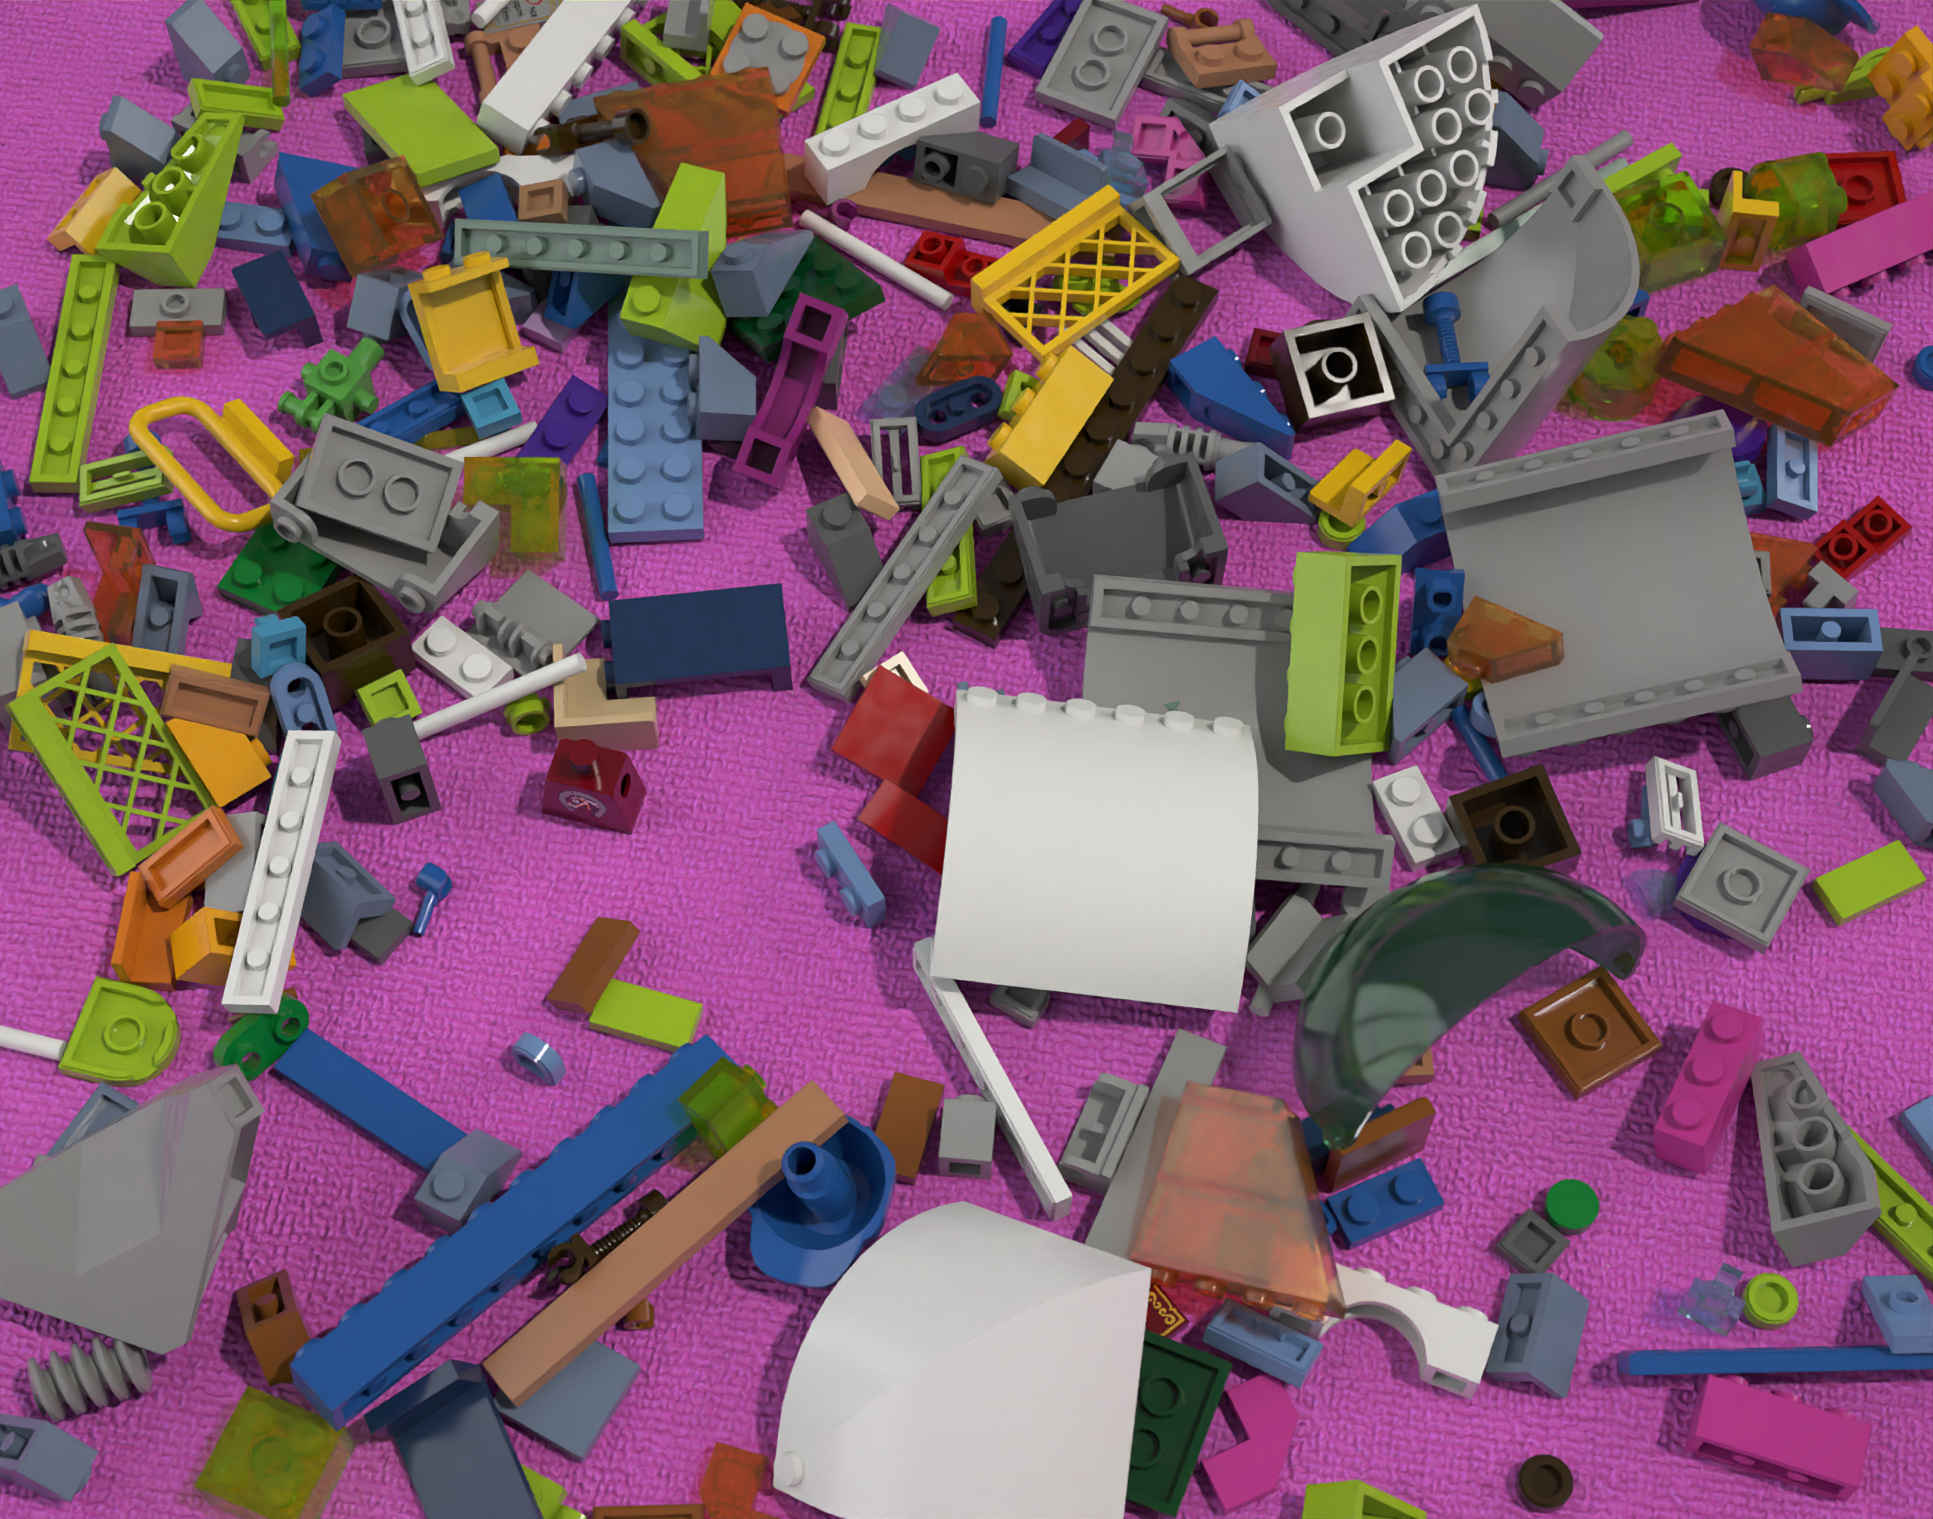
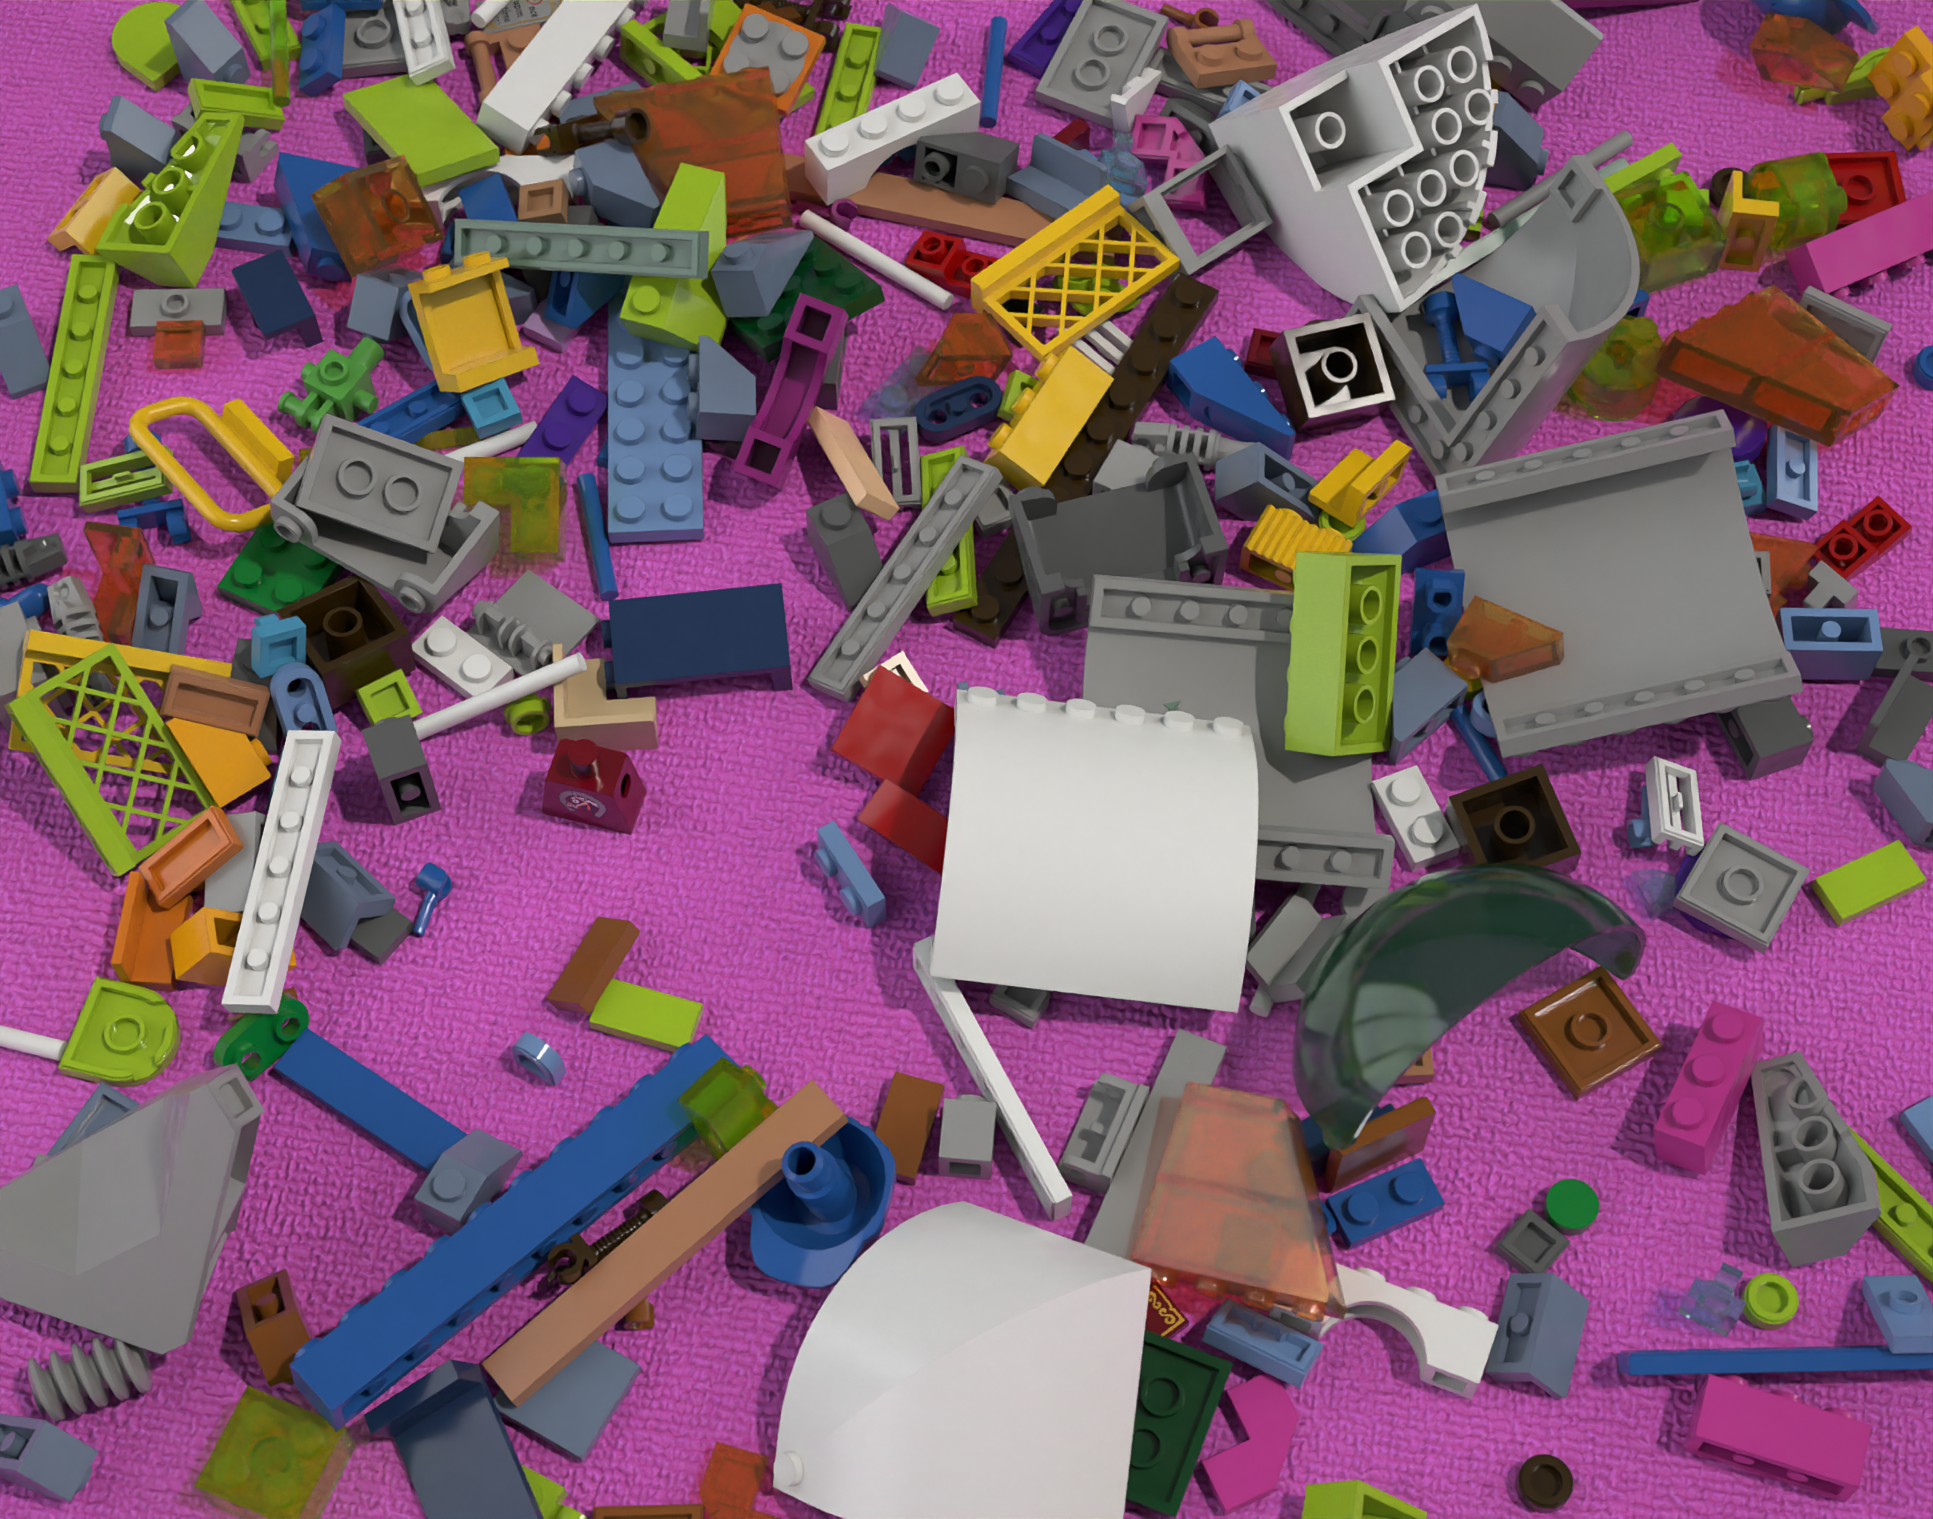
(145, 45): none -> lime tile
(1134, 99): none -> white tile
(1276, 540): none -> yellow brick
(1490, 319): none -> blue slope

